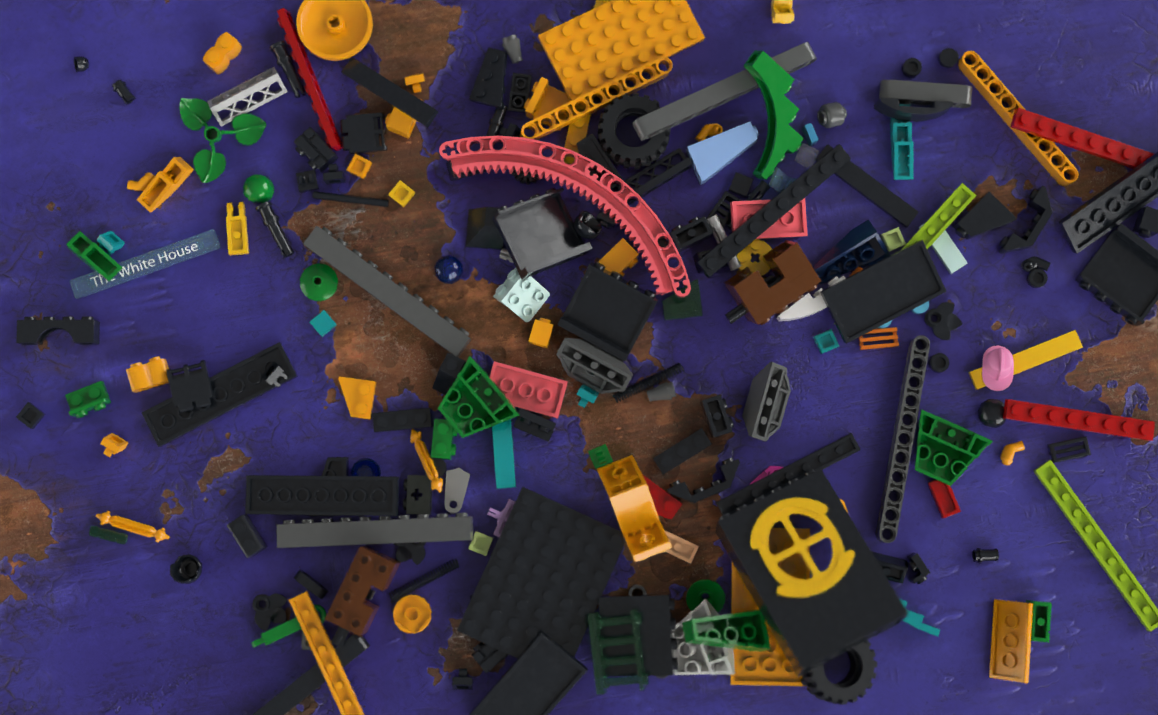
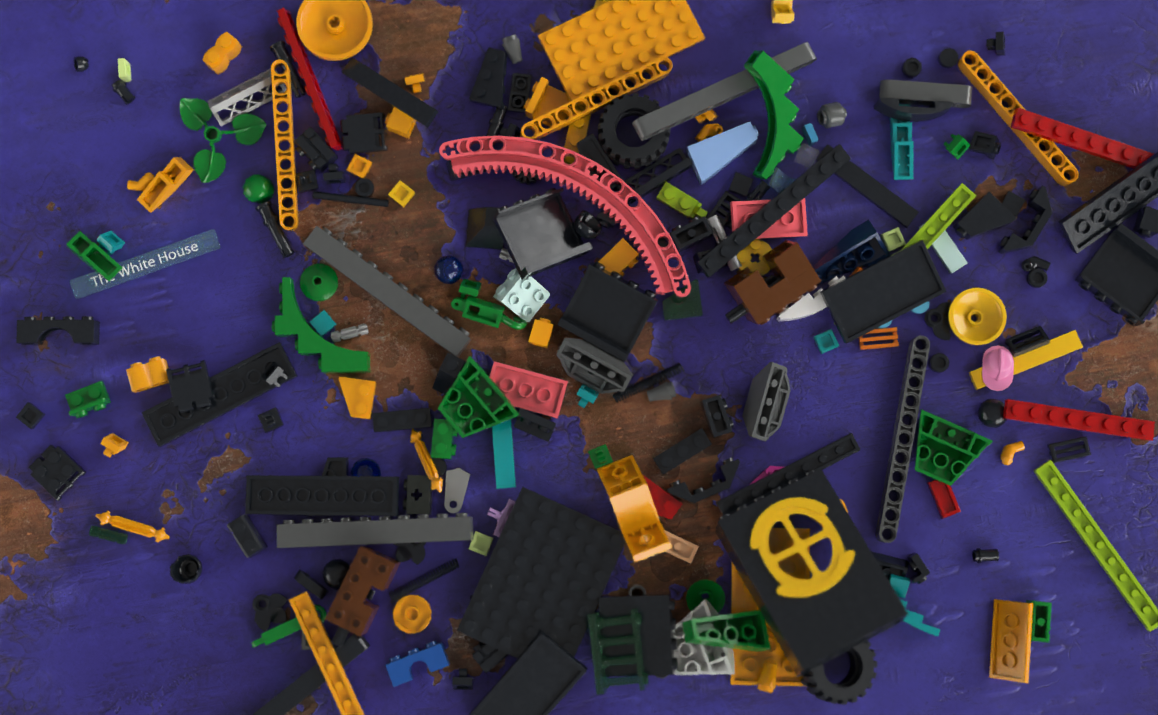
(56, 471): none -> black plate
(124, 70): none -> yellowish green tile
(237, 230): yellow hinge -> none
(270, 420): none -> black tile
(281, 136): none -> light orange beam
(292, 323): none -> green arch
(335, 572): none -> black hair
(350, 332): none -> light grey axle
(364, 187): none -> black tile
(400, 668): none -> blue arch
(469, 287): none -> green tile
(489, 313): none -> green piece
(680, 202): none -> lime hinge
(710, 115): none -> light orange tile
(767, 679): none -> light orange cone
(899, 584): none -> teal tile
(957, 146): none -> green tile
(985, 144): none -> black bracket
(989, 313): none -> yellow dish
(997, 44): none -> black tile
(1013, 202): none -> black tile
(1028, 344): none -> black tile

